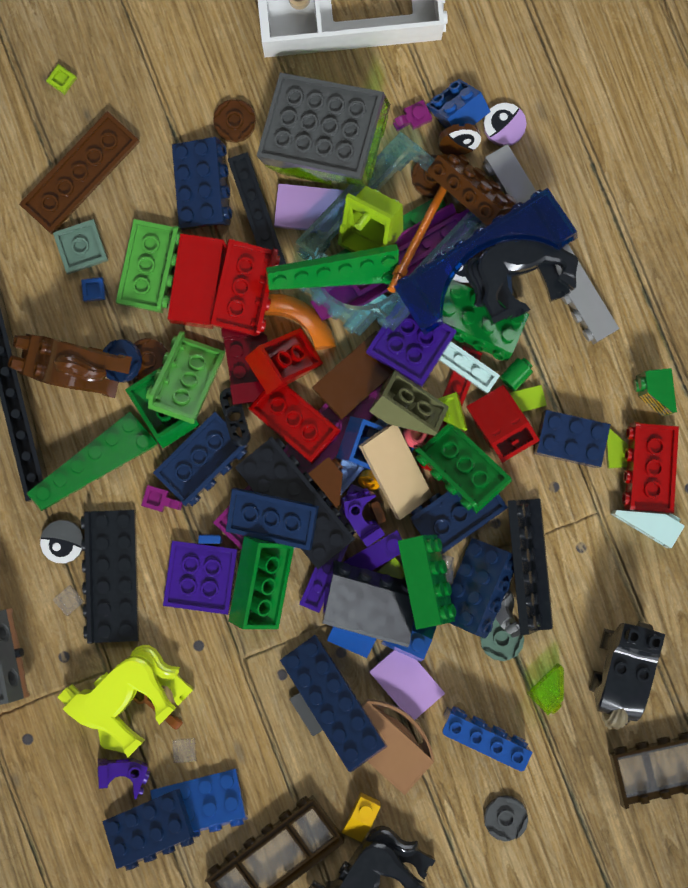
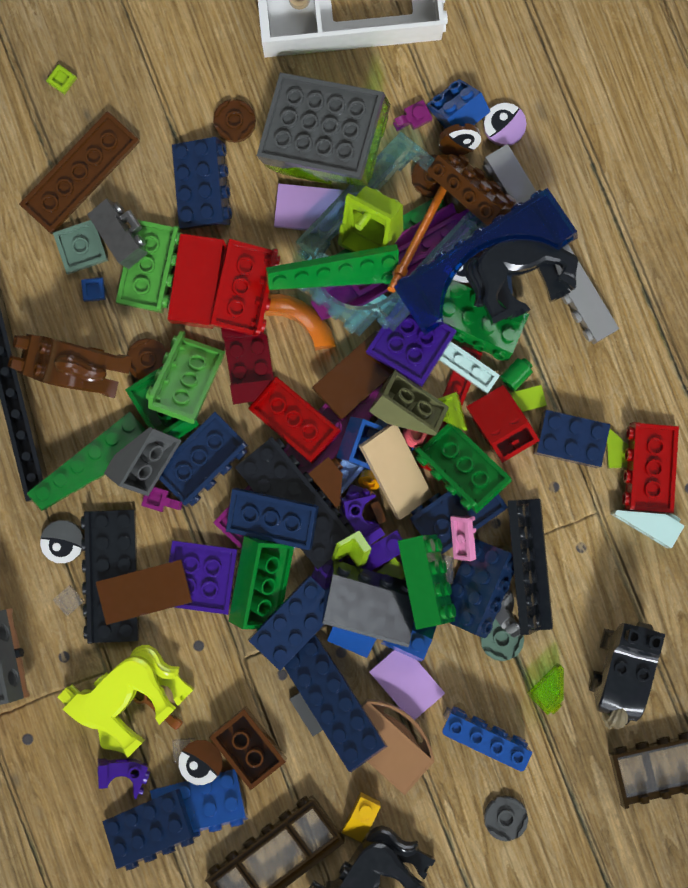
(121, 240): none -> flat silver piece
(125, 348): dark blue tile -> none
(142, 461): none -> dark grey slope
(144, 592): none -> reddish brown tile
(200, 762): none -> tile
(210, 539): blue tile -> none
(232, 425): black beam -> none
(248, 748): none -> reddish brown brick
(254, 203): black plate -> none
(283, 360): red slope -> none
(291, 624): none -> dark blue plate
(355, 547): none -> lime panel
(463, 537): none -> bright pink plate
(657, 390): green slope -> none

